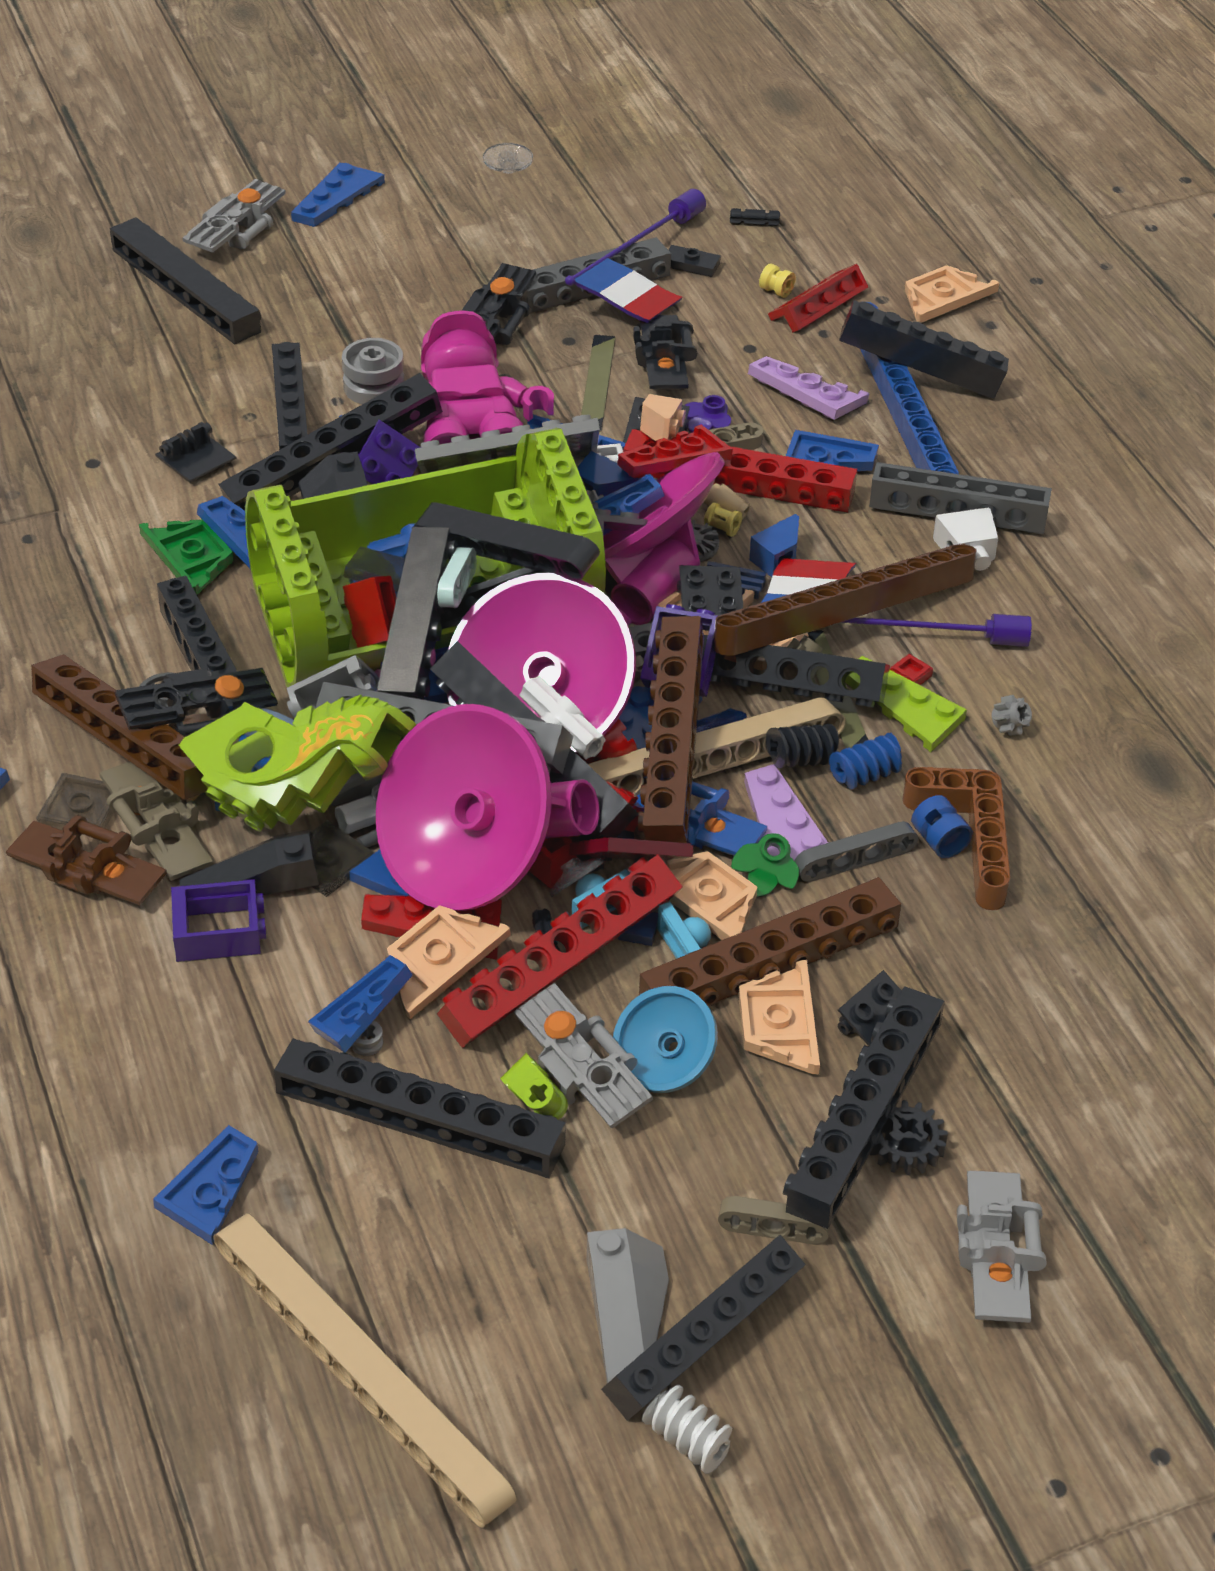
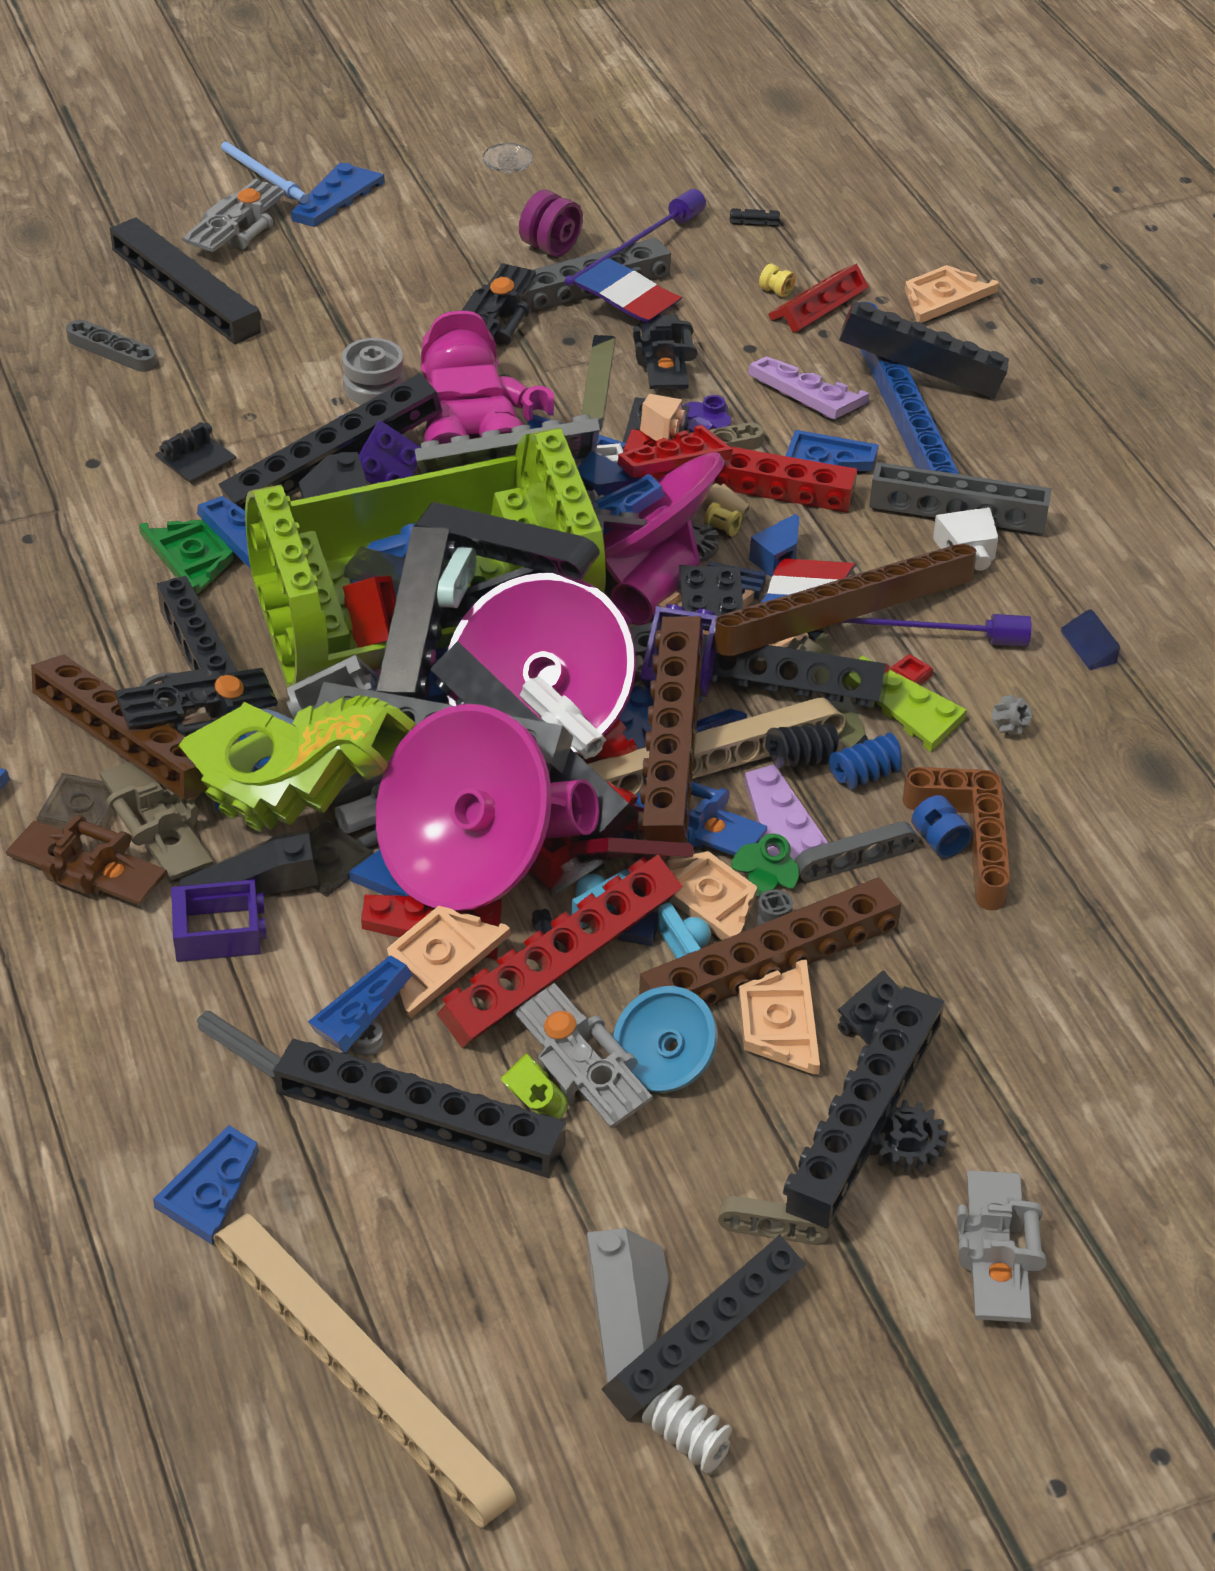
(86, 334): none -> dark grey beam
(238, 1042): none -> dark grey axle
(289, 393): black arch -> none
(291, 189): none -> light blue bar
(550, 223): none -> magenta wheel
(694, 261): black plate -> none
(773, 905): none -> dark grey wheel
(1091, 640): none -> clear blue slope

